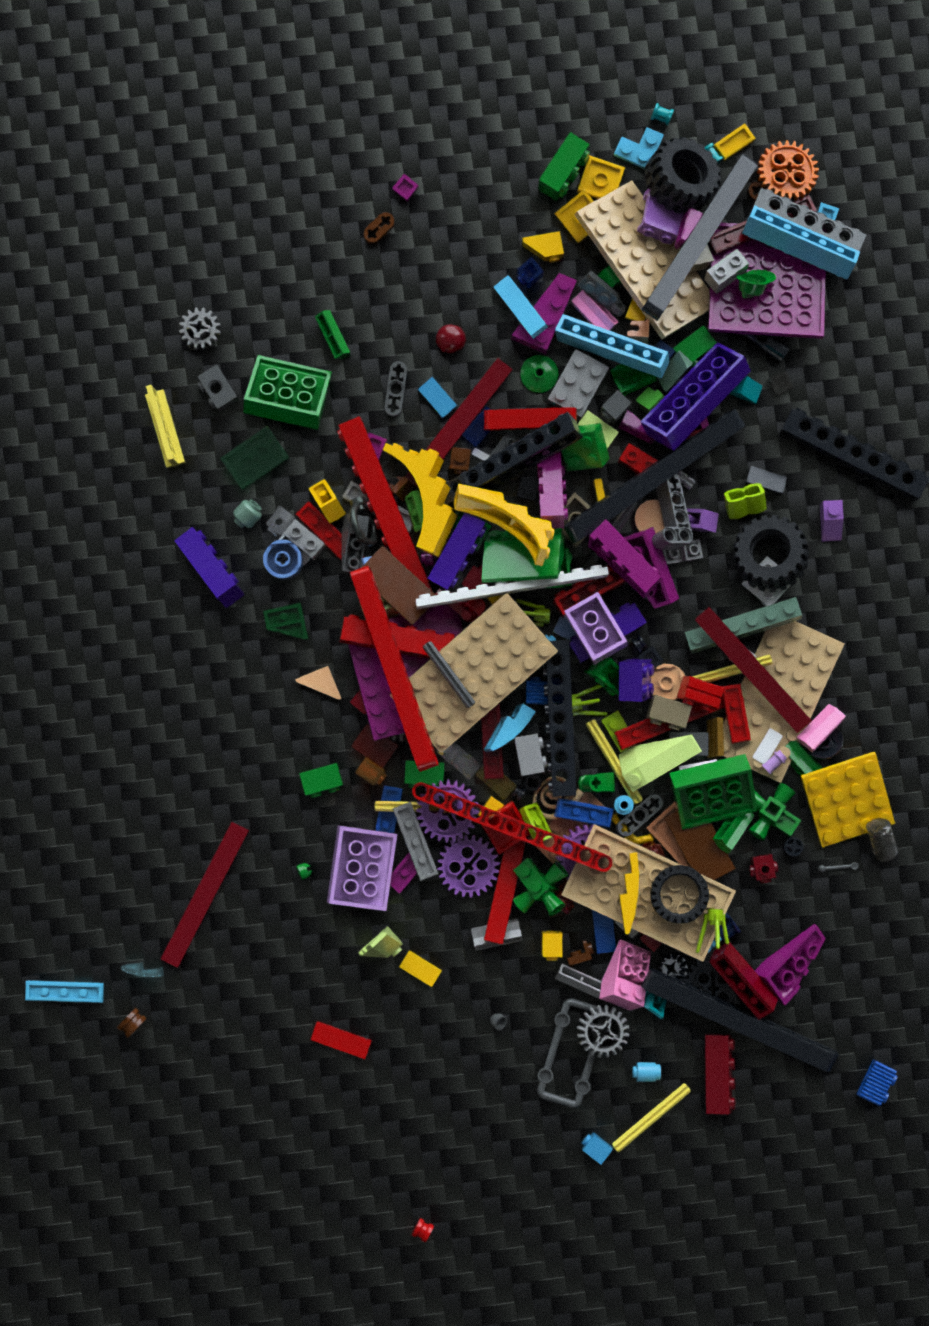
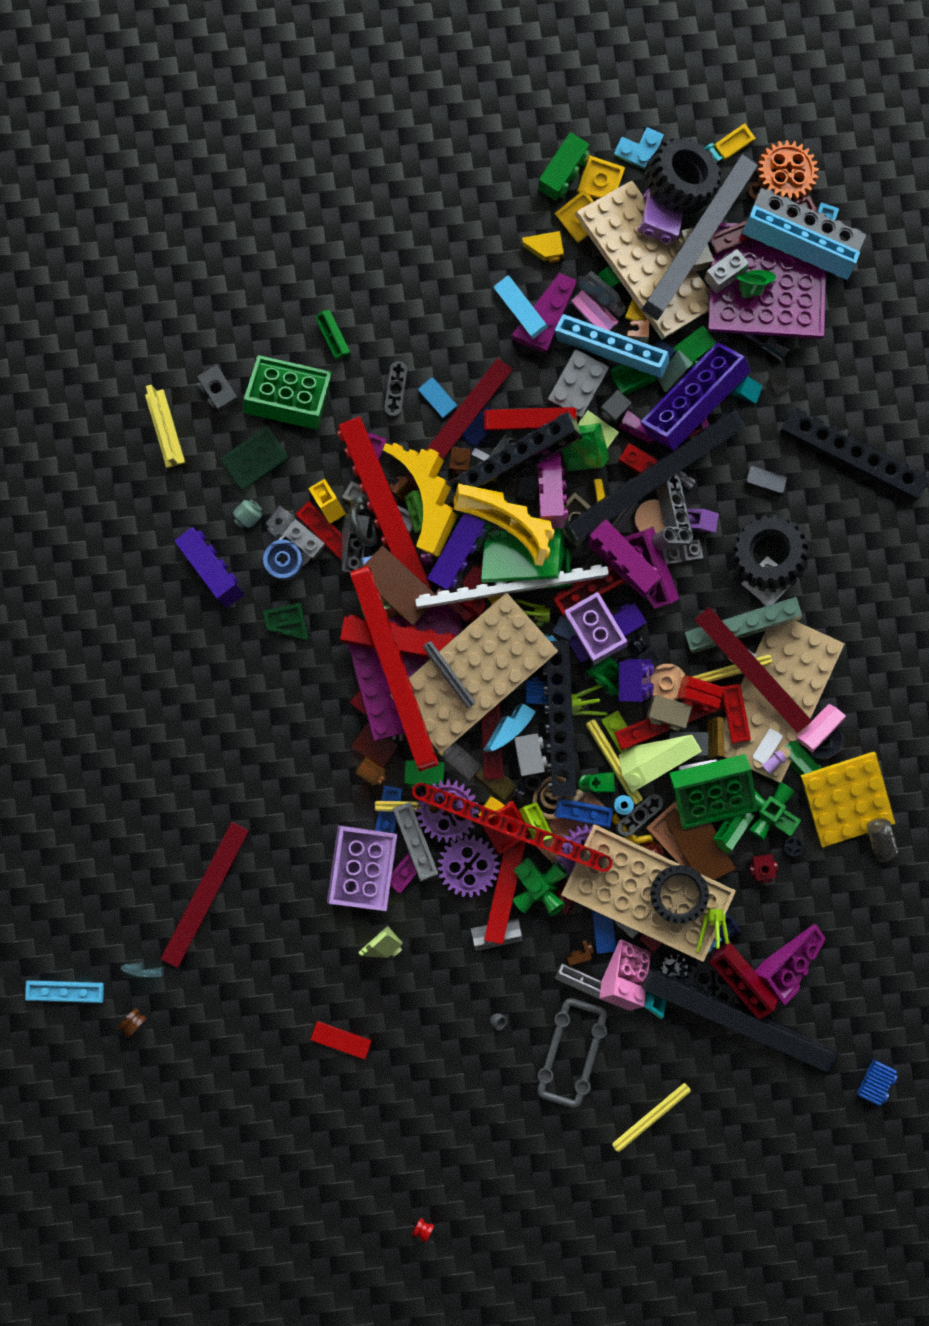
(201, 320): light grey gear -> none
(301, 868): green hinge -> none
(321, 681): light nougat tile -> none
(321, 779): green brick -> none
(382, 231): reddish brown beam -> none
(405, 187): magenta plate -> none
(420, 968): yellow tile -> none
(450, 338): dark red hair -> none
(529, 273): clear blue brick -> none
(537, 383): green dish -> none
(552, 945): yellow brick -> none
(596, 1147): dark azure brick -> none
(606, 1023): light grey gear -> none
(628, 900): yellow slope -> none
(646, 1072): medium azure brick -> none
(649, 399): bright green brick -> none
(662, 114): teal bush -> none
(687, 225): magenta slope -> none
(719, 1073): dark red brick -> none
(745, 501): lime brick -> none
(831, 520): medium lavender slope -> none
(853, 865): dark grey hinge -> none

